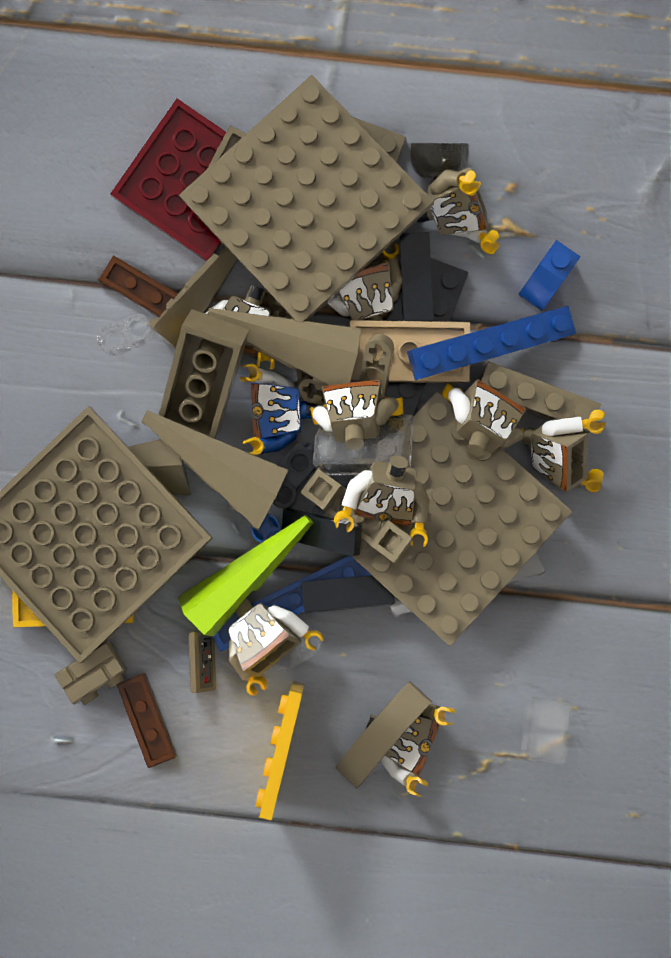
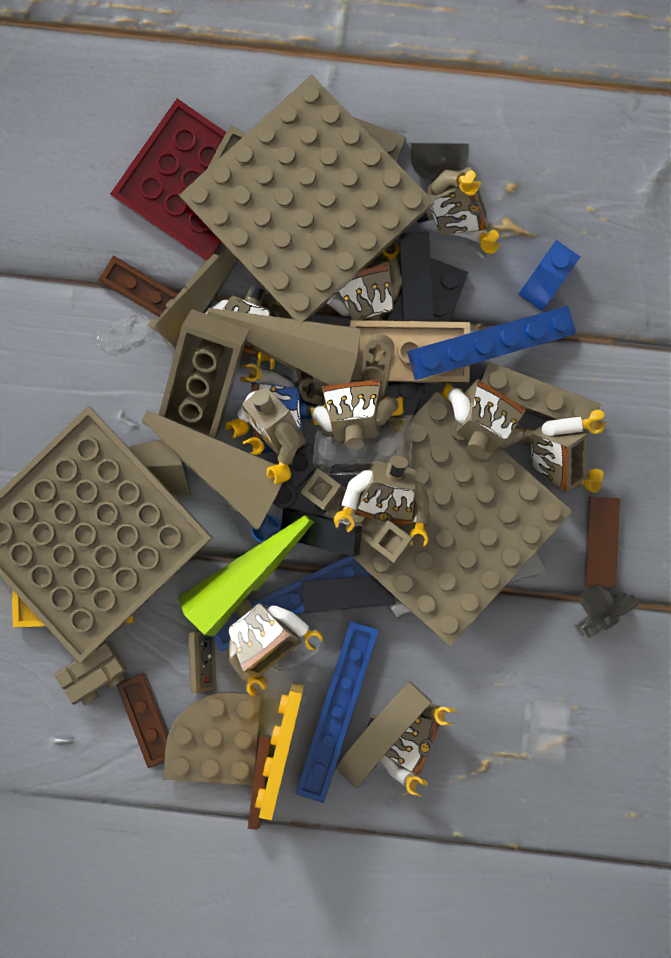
(214, 740): none -> dark tan plate
(259, 780): none -> reddish brown tile
(274, 425): none -> dark tan torso
(337, 712): none -> blue plate
(602, 541): none -> reddish brown tile
(602, 610): none -> clear smoke plant

